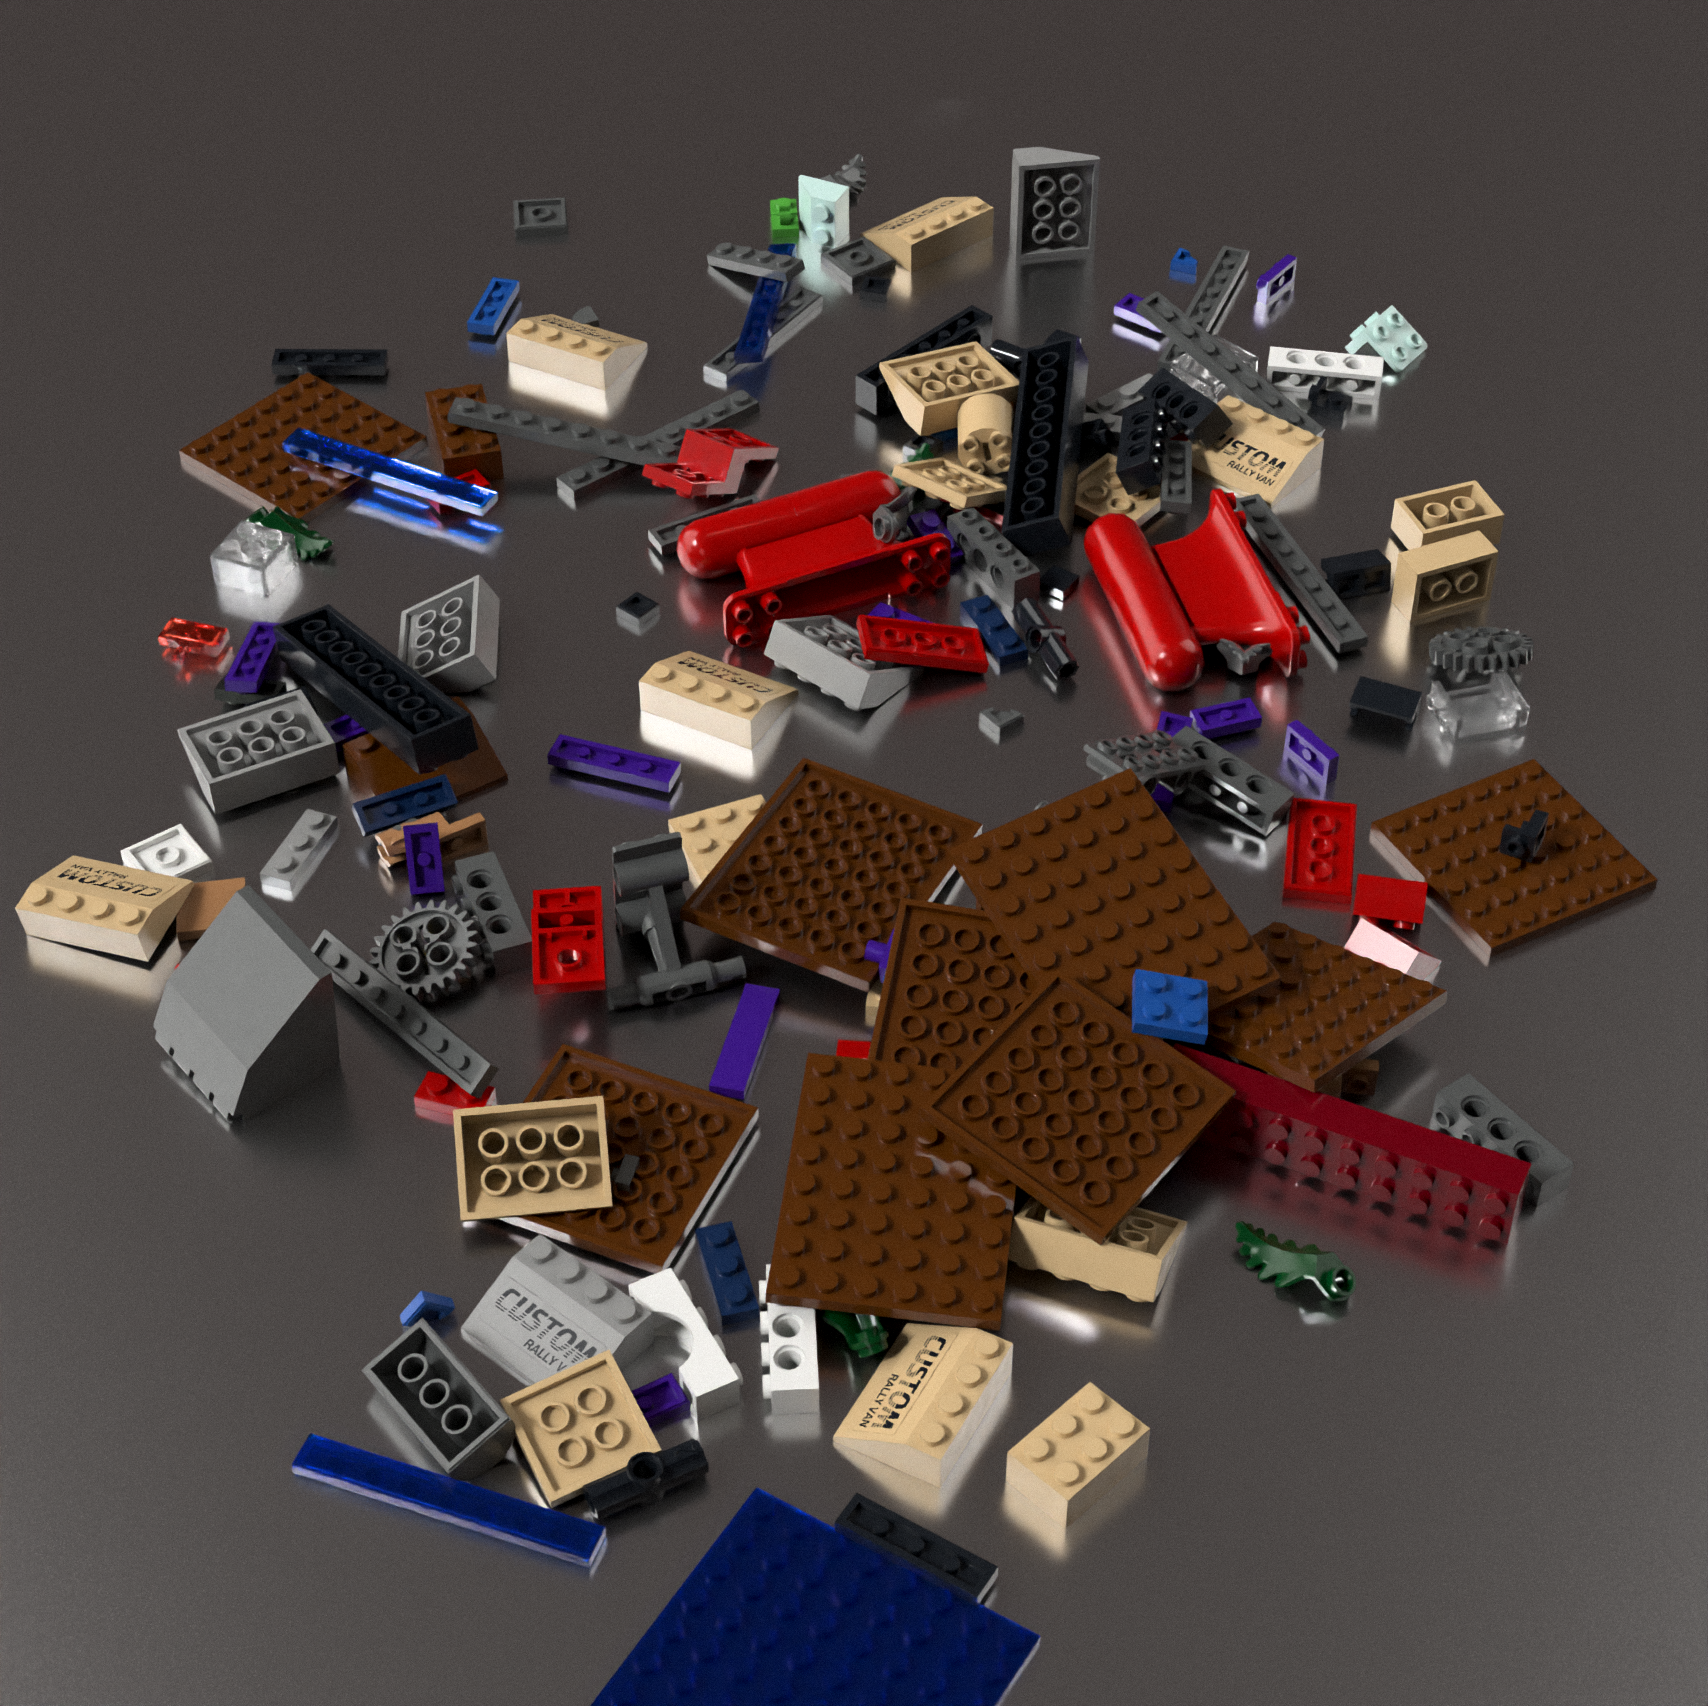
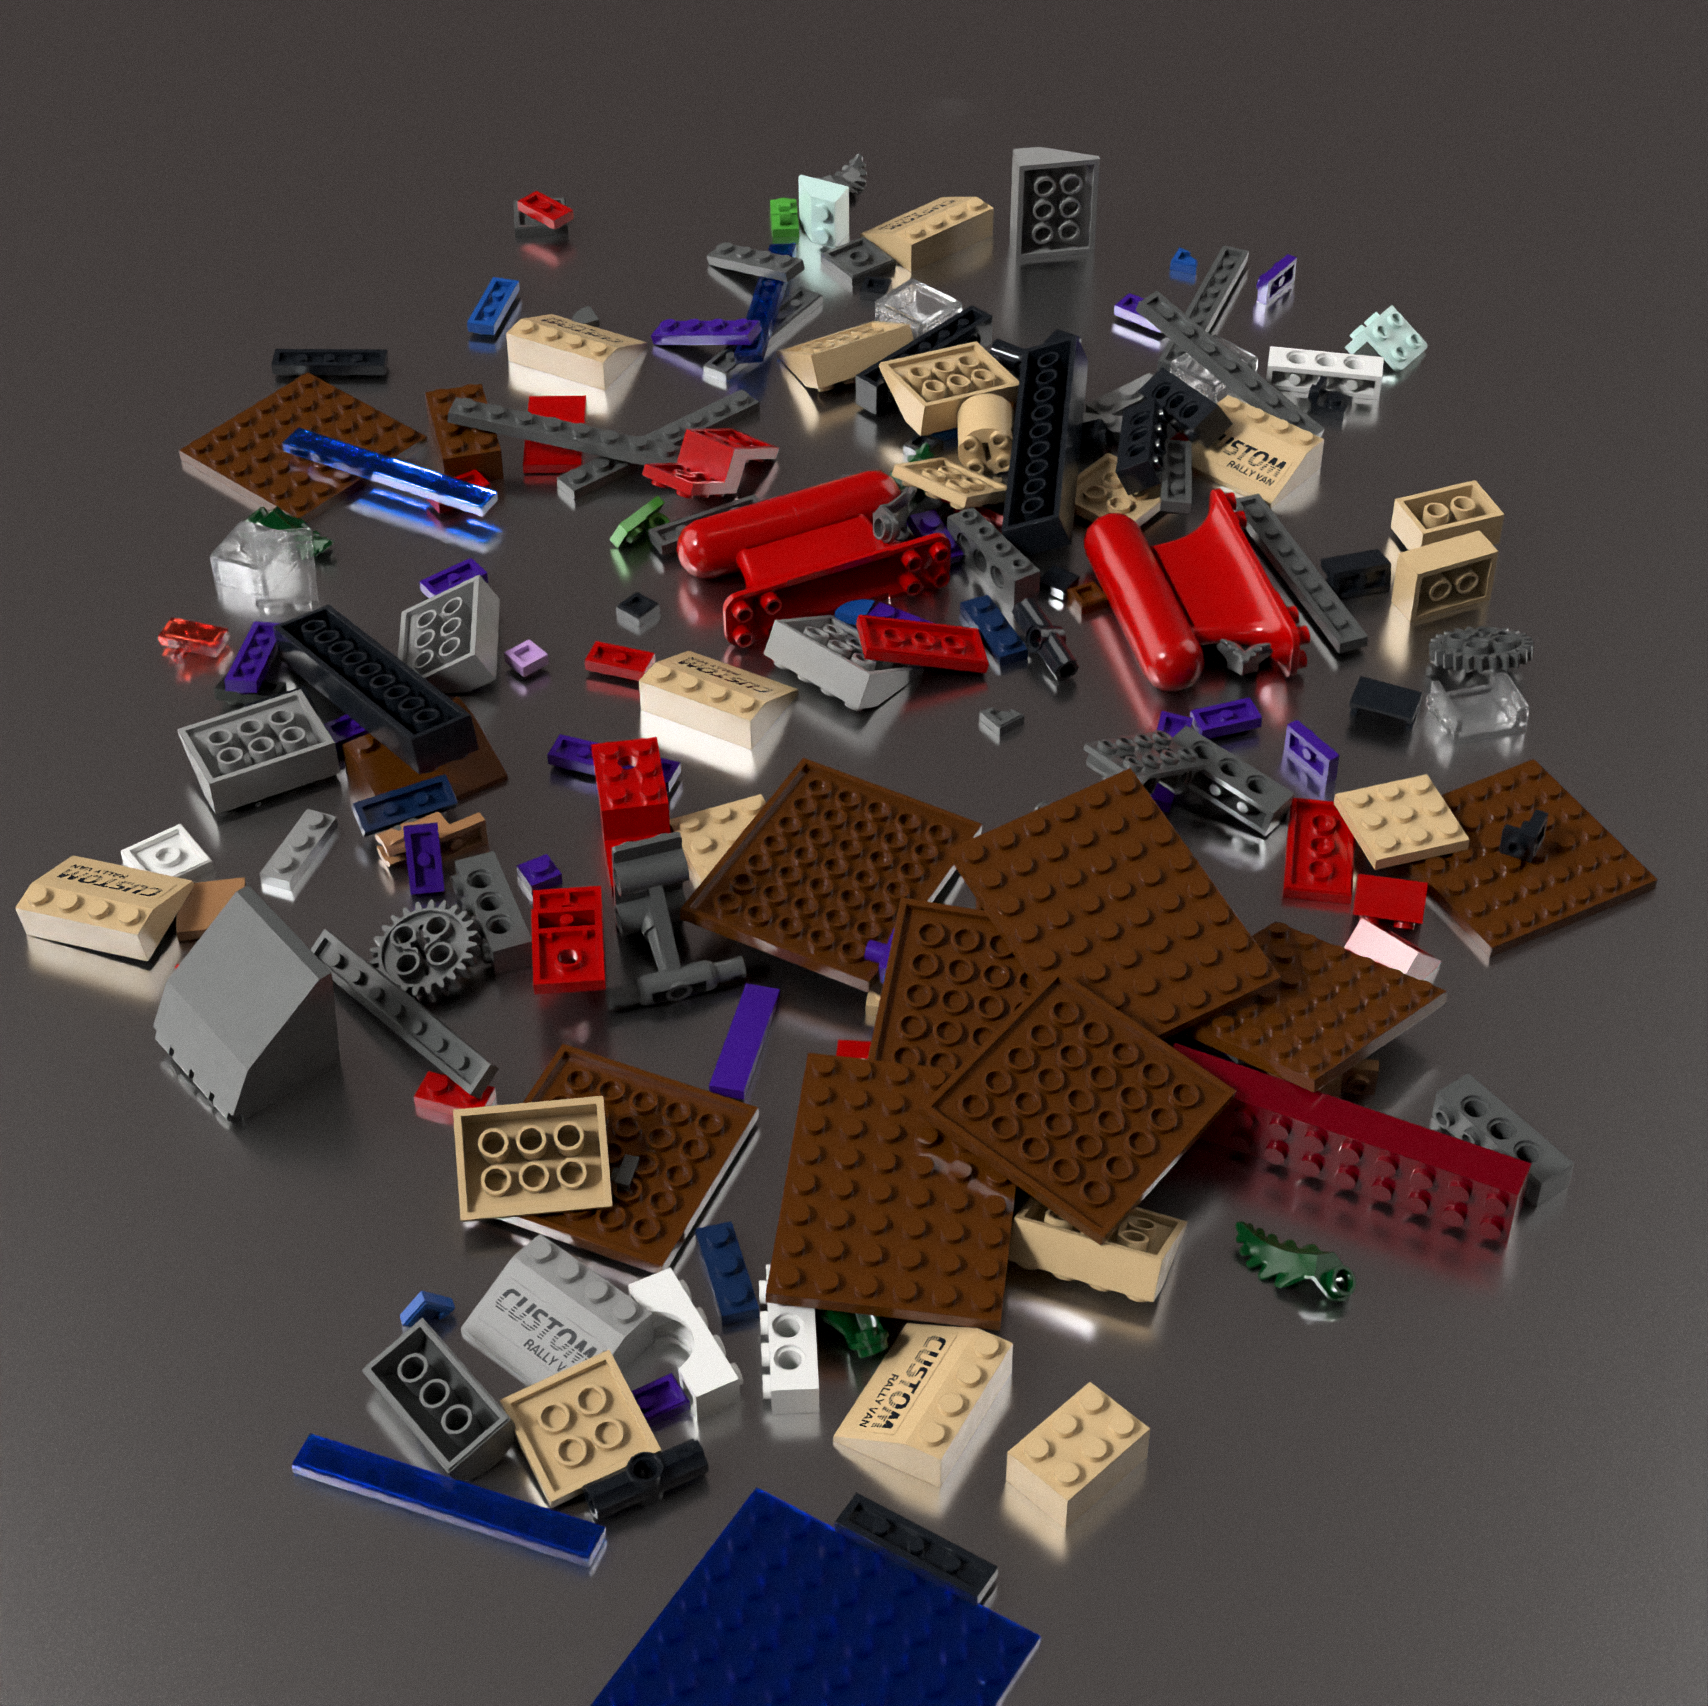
(284, 570): none -> clear panel
(451, 577): none -> dark purple plate
(526, 658): none -> lavender plate
(539, 874): none -> dark purple plate
(545, 210): none -> red plate
(549, 458): none -> red tile
(619, 660): none -> red plate
(632, 799): none -> red bracket
(646, 516): none -> bright green plate
(706, 332): none -> dark purple plate
(844, 353): none -> tan slope
(849, 611): none -> blue tile
(916, 305): none -> clear panel
(1087, 598): none -> reddish brown tile
(1169, 1006): blue plate -> none
(1401, 821): none -> tan plate

